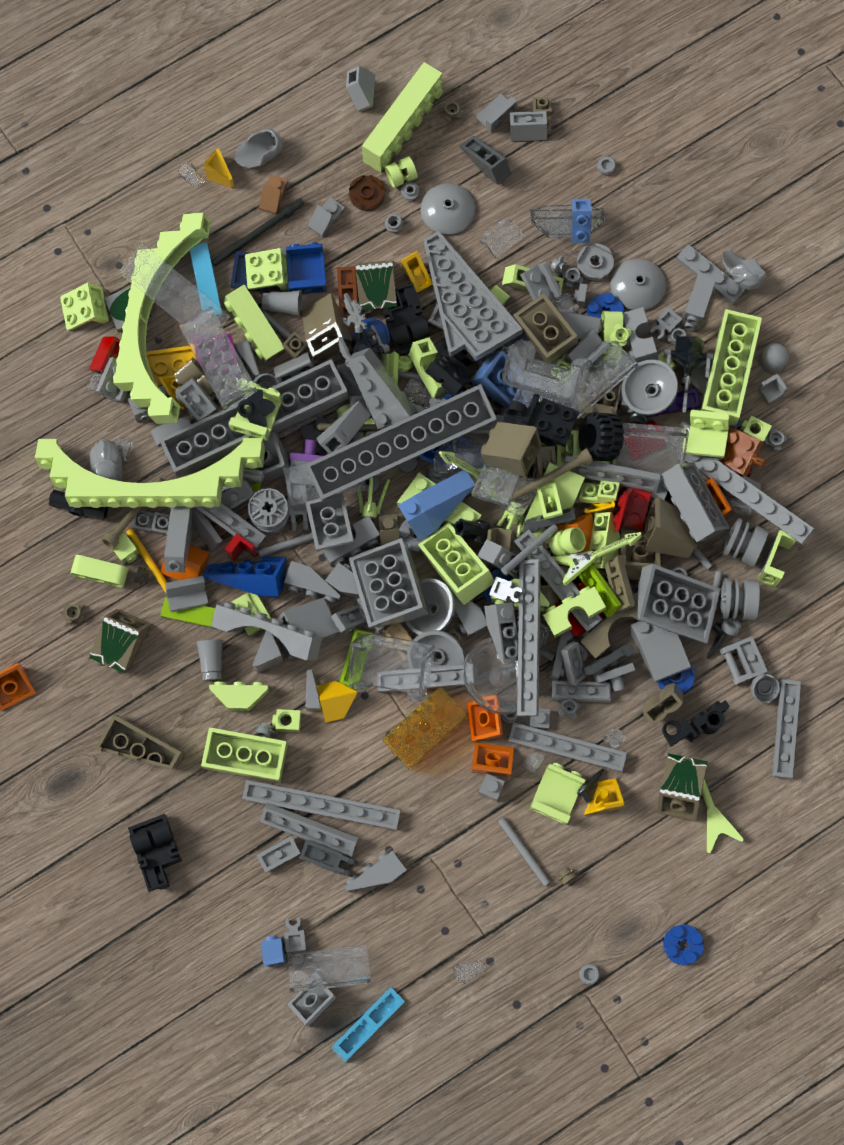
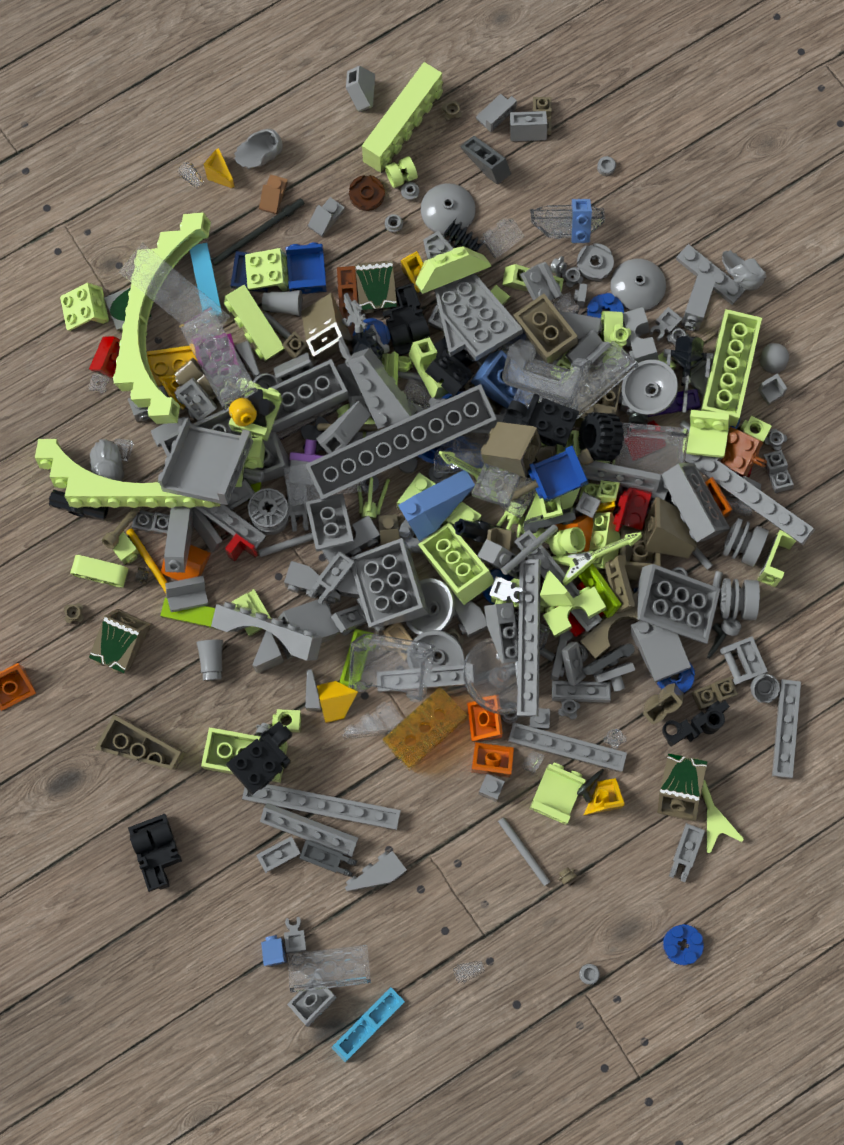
(106, 385): light grey bracket -> none
(205, 463): none -> light grey panel
(239, 696): yellowish green slope -> none
(242, 412): none -> yellow head
(257, 577): blue wedge -> none
(261, 759): none -> black plate
(332, 576): none -> light grey hinge
(378, 723): none -> clear slope
(449, 268): none -> yellowish green wedge
(461, 237): none -> black piece
(554, 592): none -> yellowish green slope
(558, 475): none -> blue panel
(588, 504): none -> light grey plate
(687, 850): none -> light grey hinge
(716, 691): none -> dark tan slope
(778, 472): none -> light grey slope

